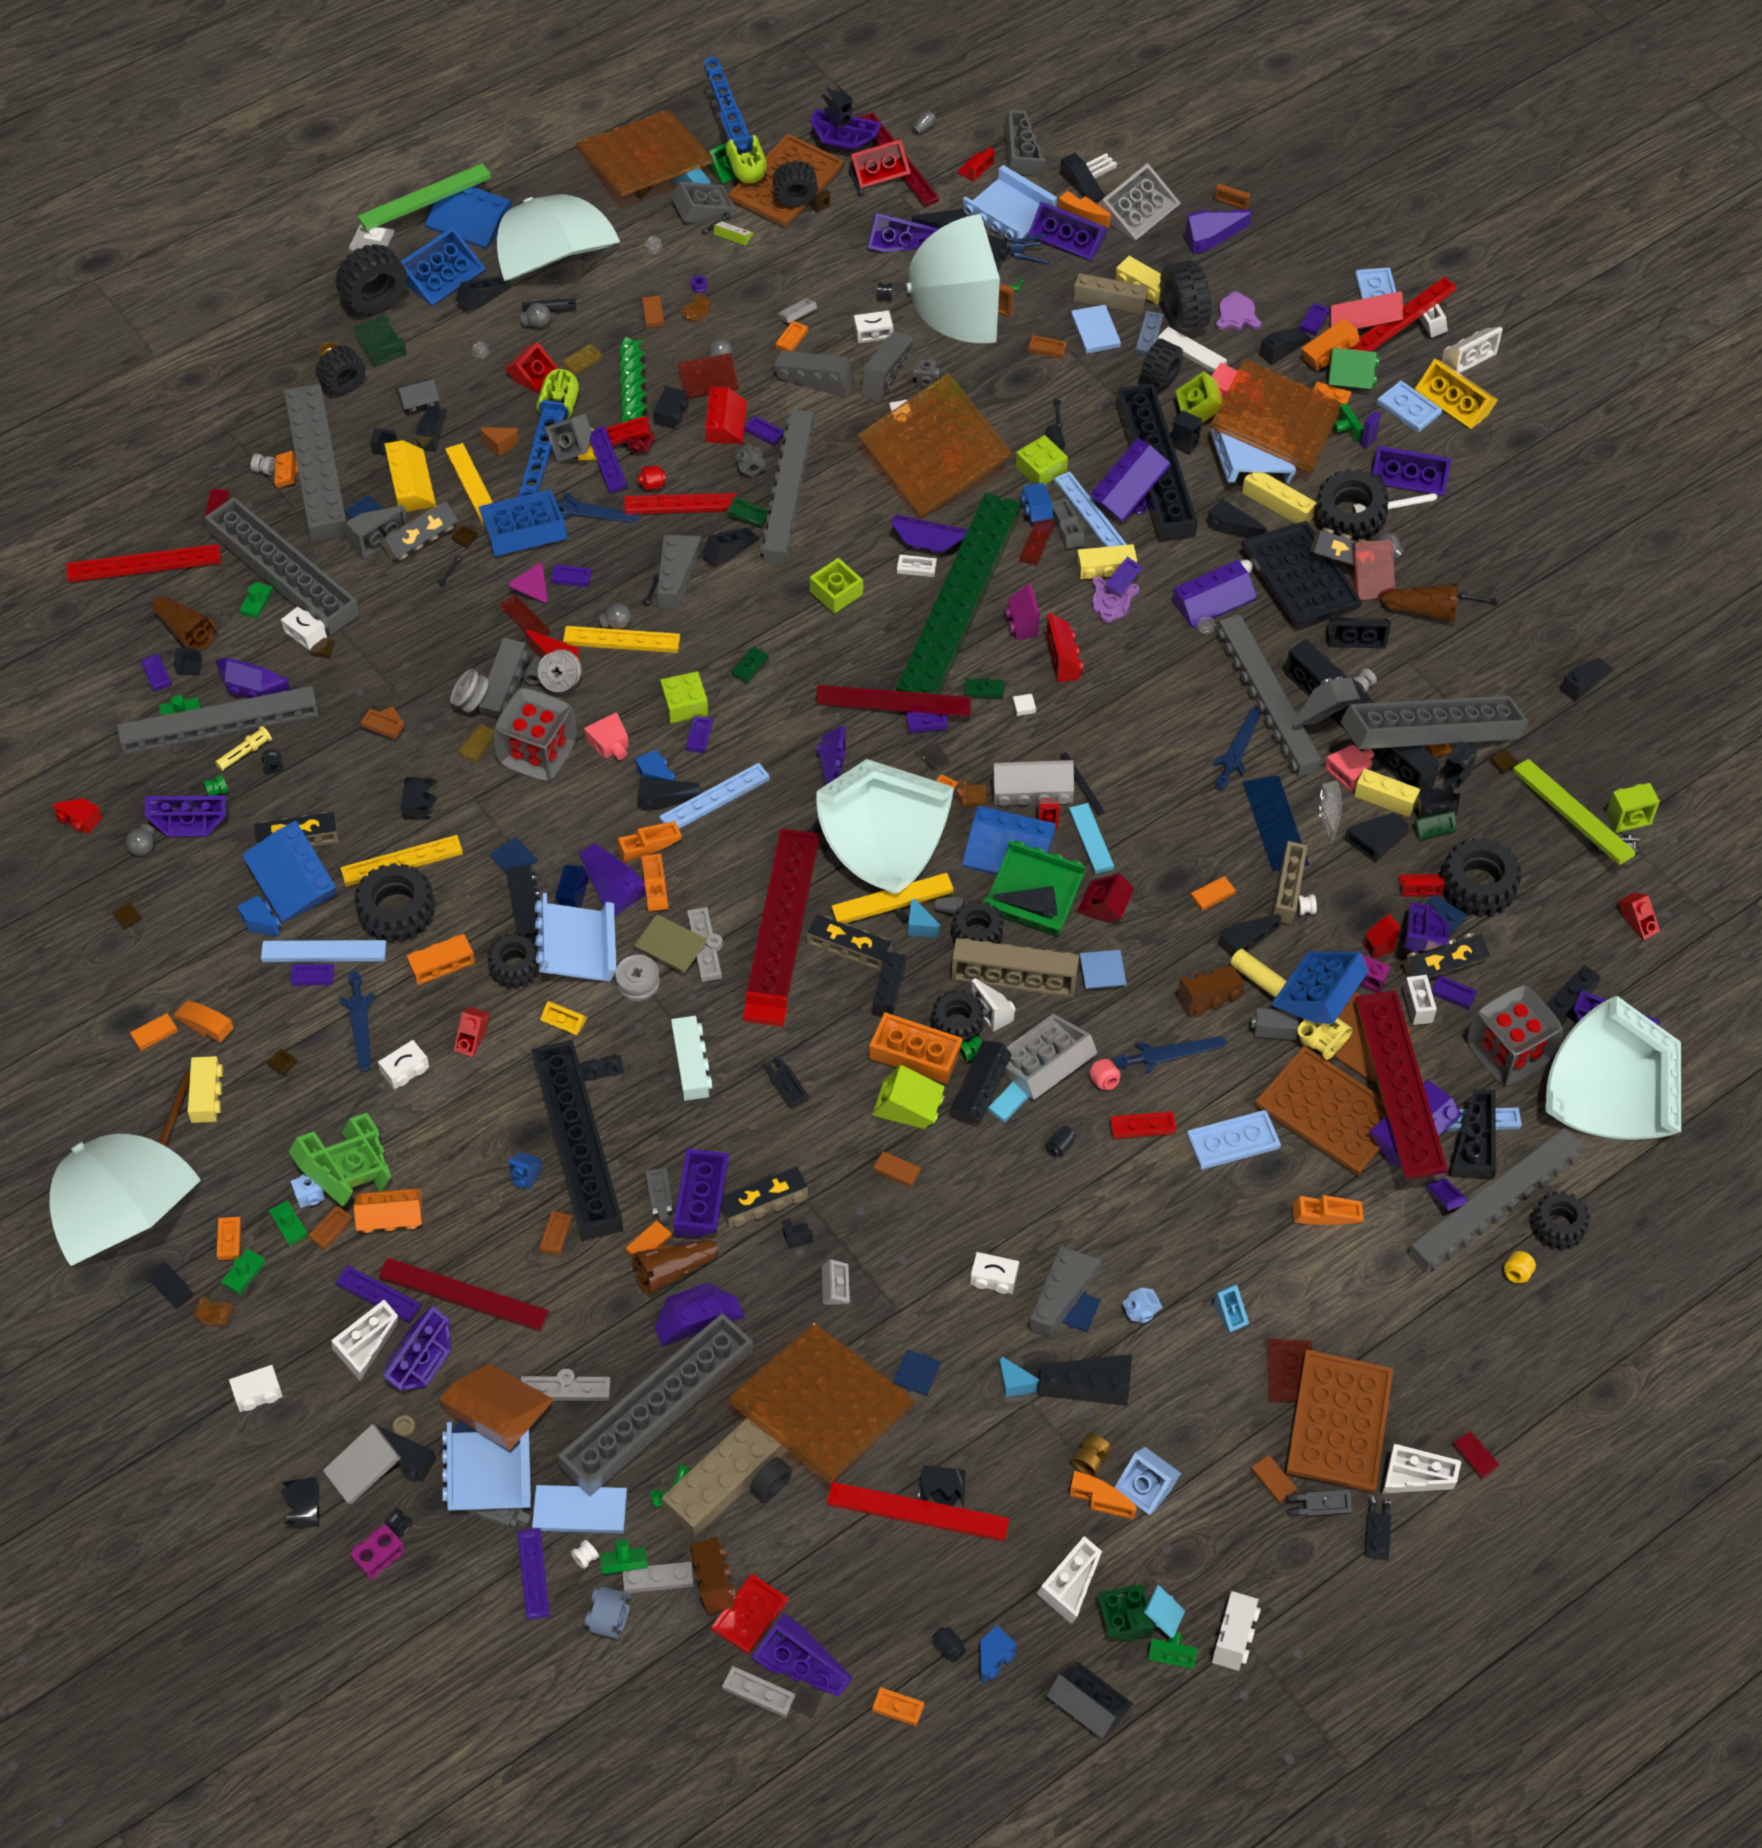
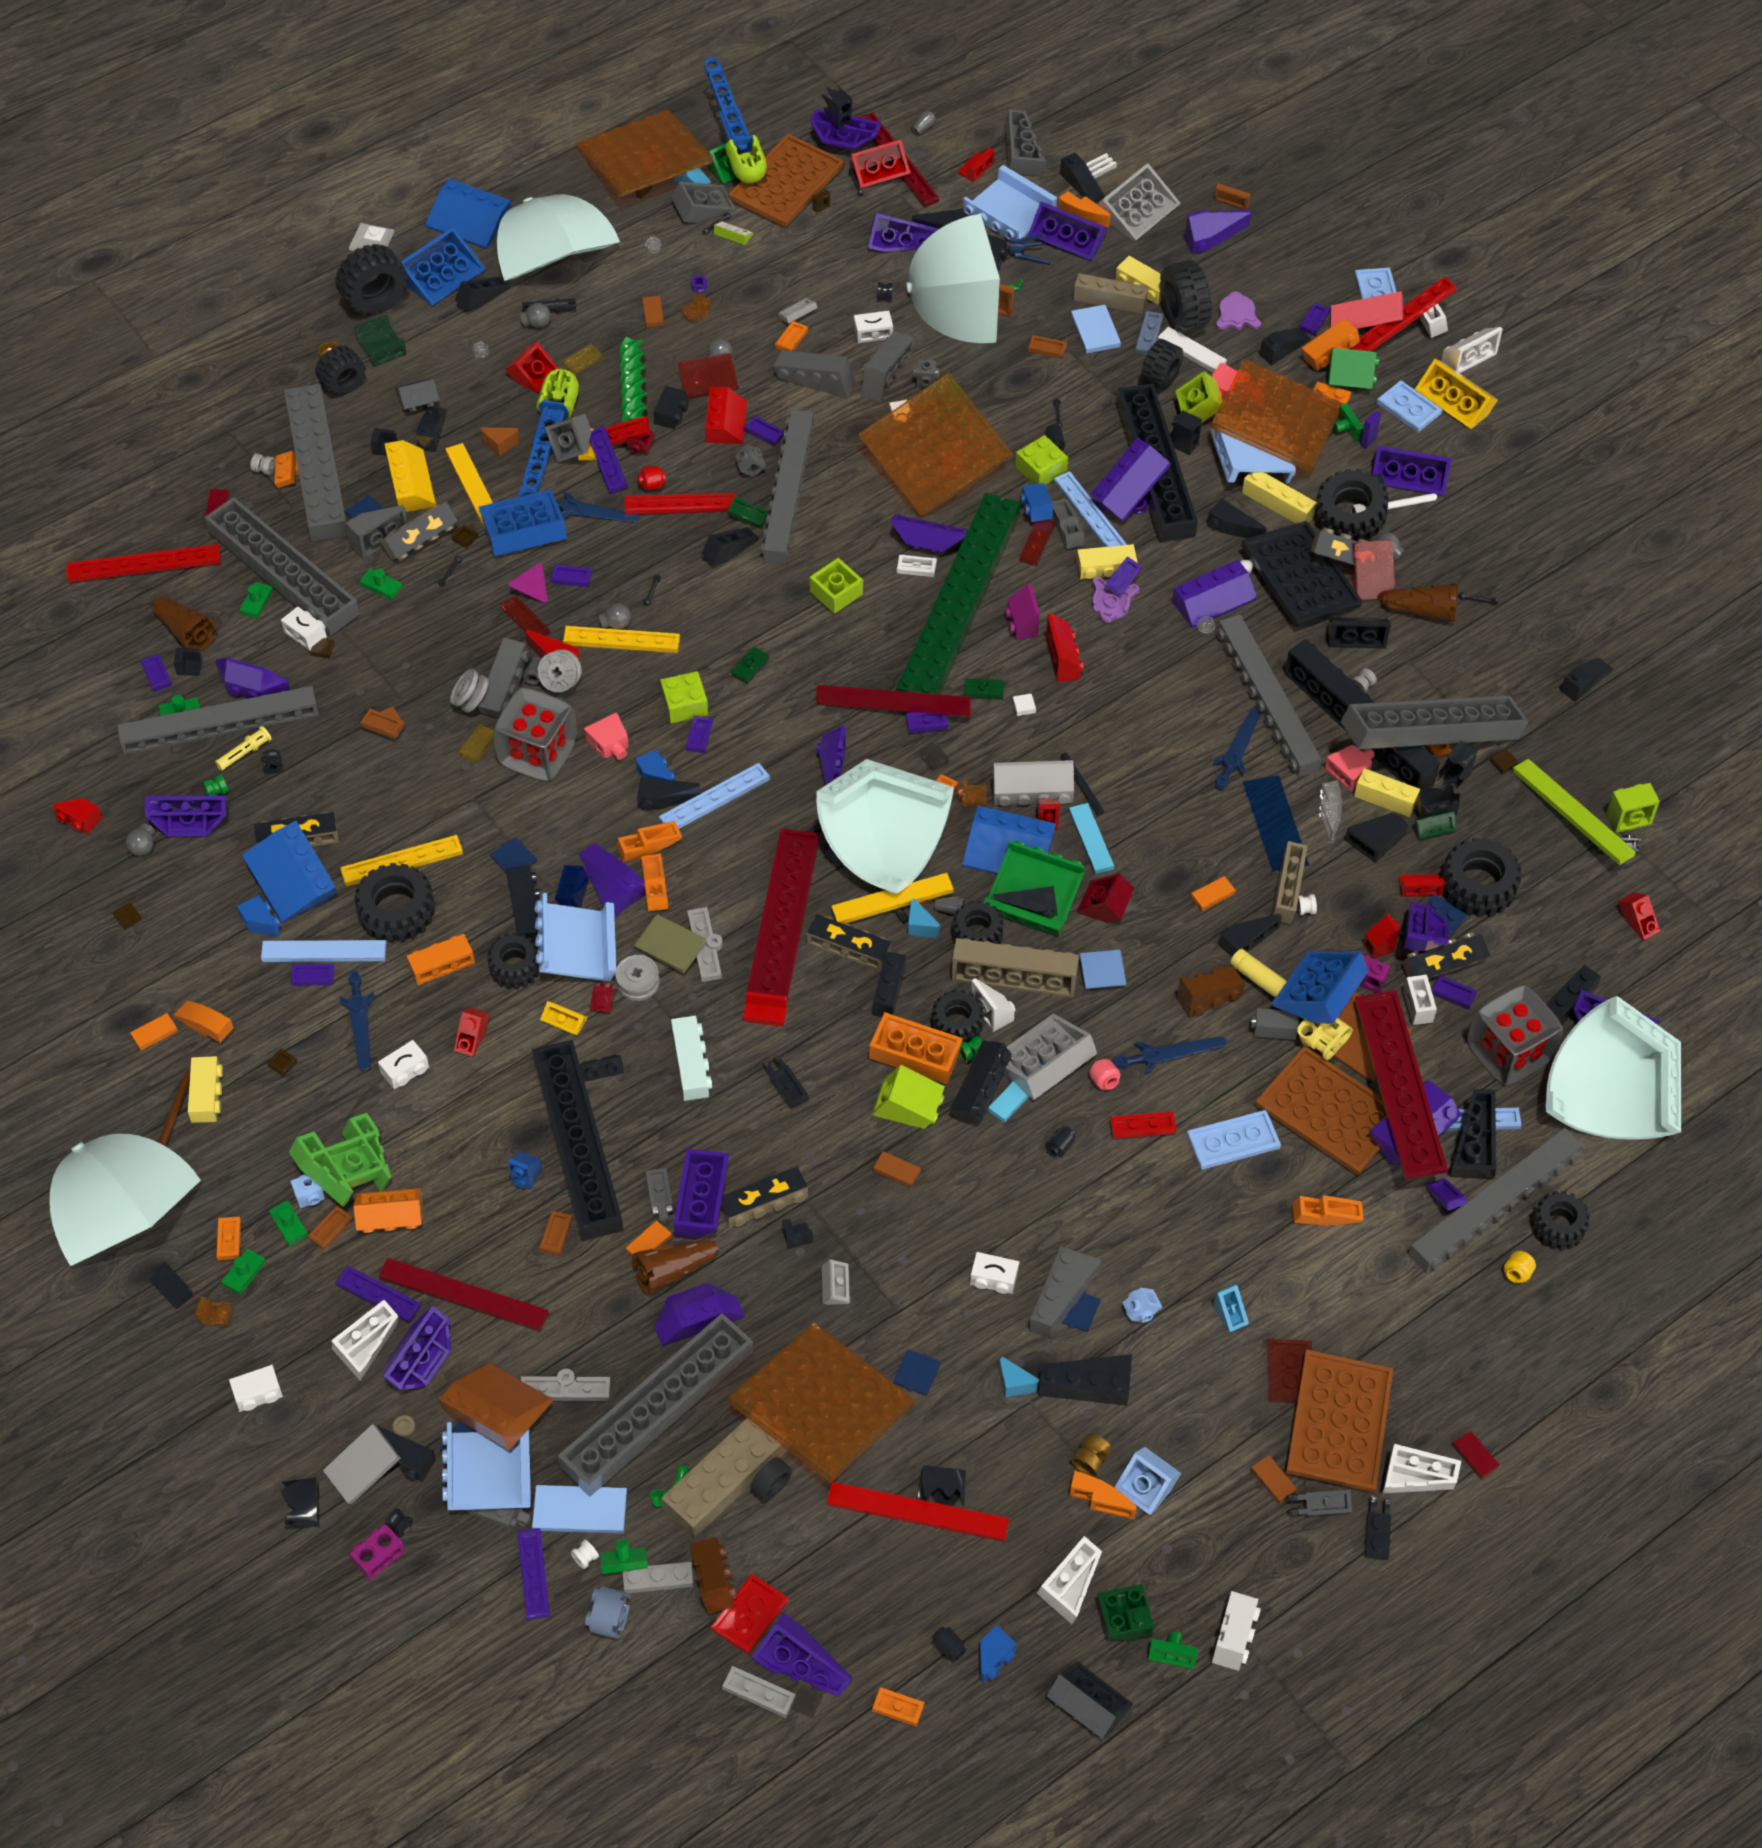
(380, 584): none -> green tile
(416, 799): black piece -> none
(424, 197): bright green tile -> none
(602, 997): none -> dark red bracket
(677, 563): dark grey wedge -> none
(795, 183): black tyre -> none
(1164, 1611): medium azure piece -> none
(1327, 700): dark grey slope -> none

